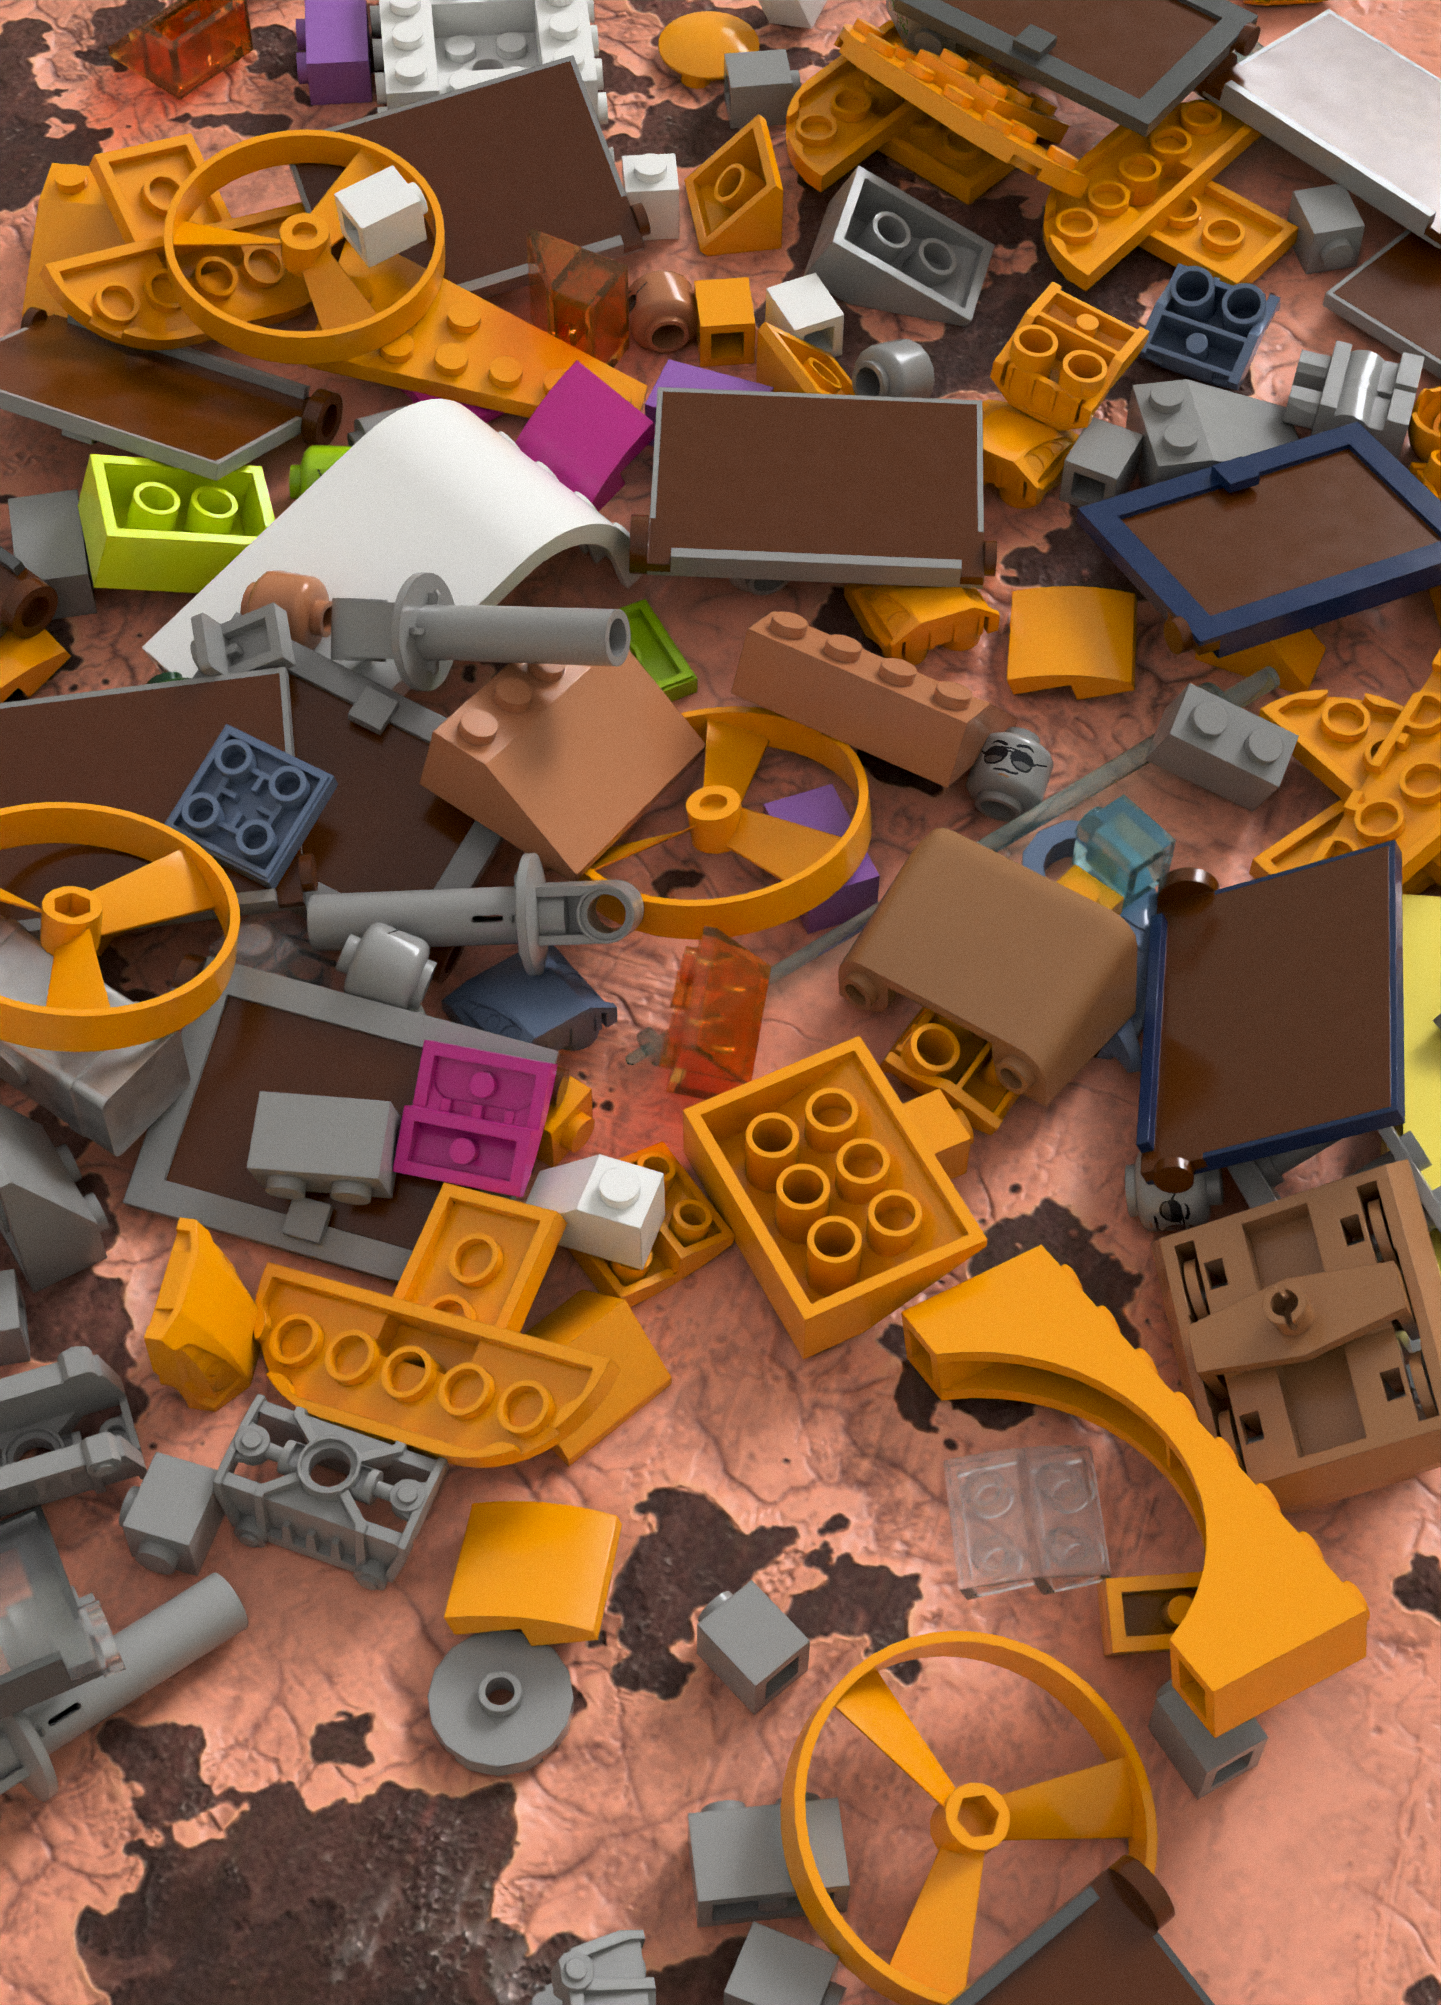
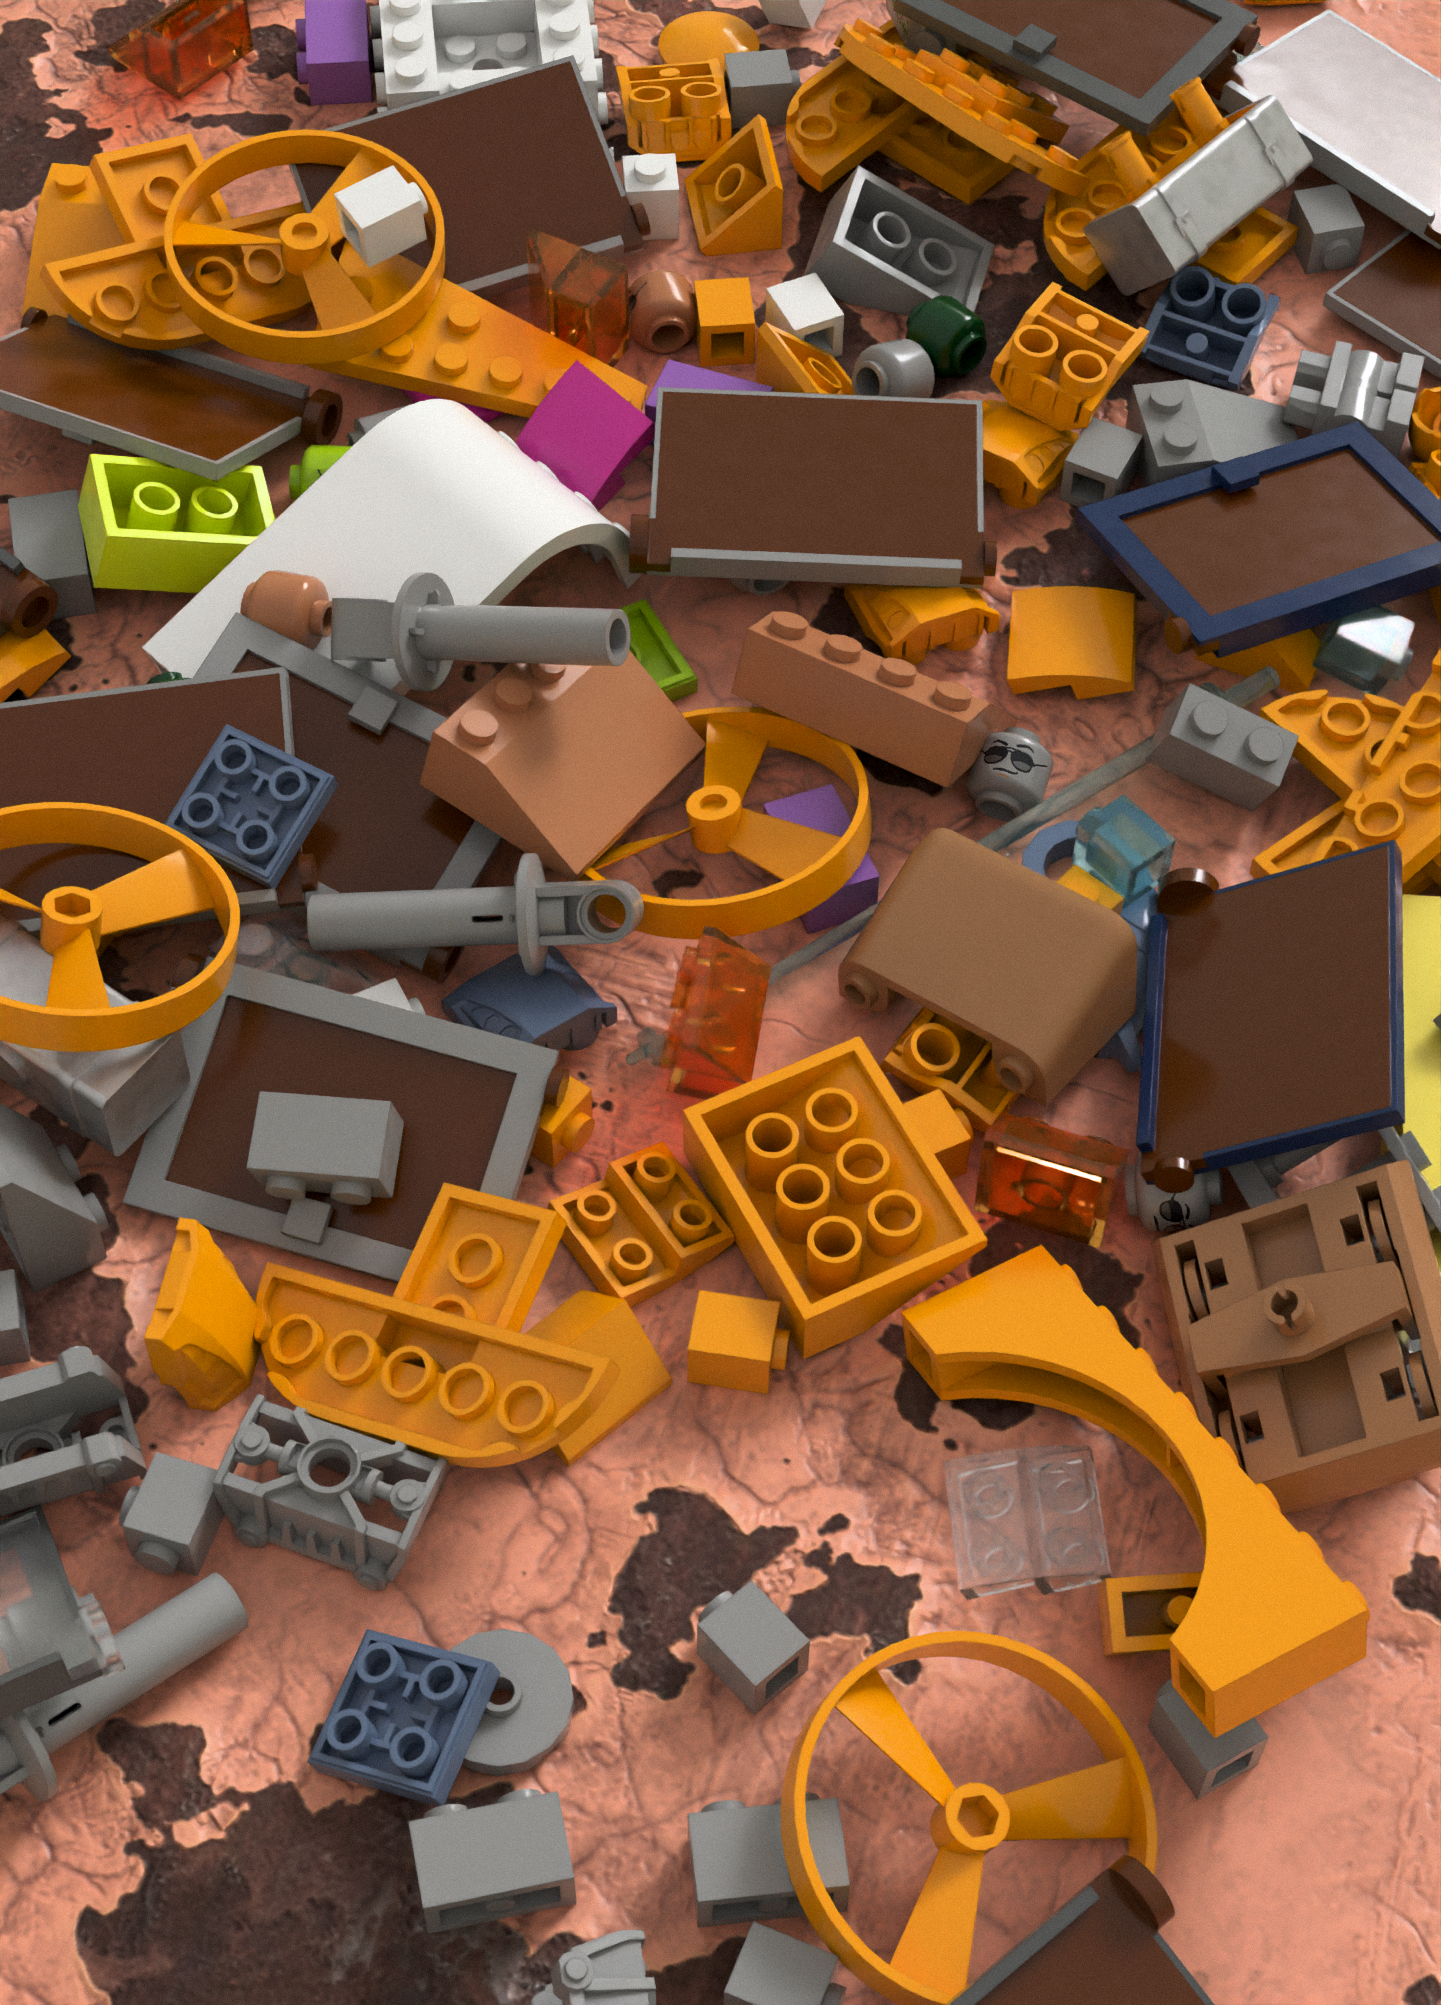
(244, 643): light grey bracket -> none
(387, 966): light grey head -> none
(404, 1717): none -> sand blue tile
(475, 1118): dark pink slope -> none
(492, 1860): none -> light grey brick
(534, 1571): light orange slope -> none
(607, 1204): white slope -> none
(675, 109): none -> light orange slope
(736, 1342): none -> light orange brick
(948, 334): none -> dark green head
(1049, 1178): none -> clear orange slope
(1198, 193): none -> flat silver piece
(1366, 648): none -> clear light blue brick

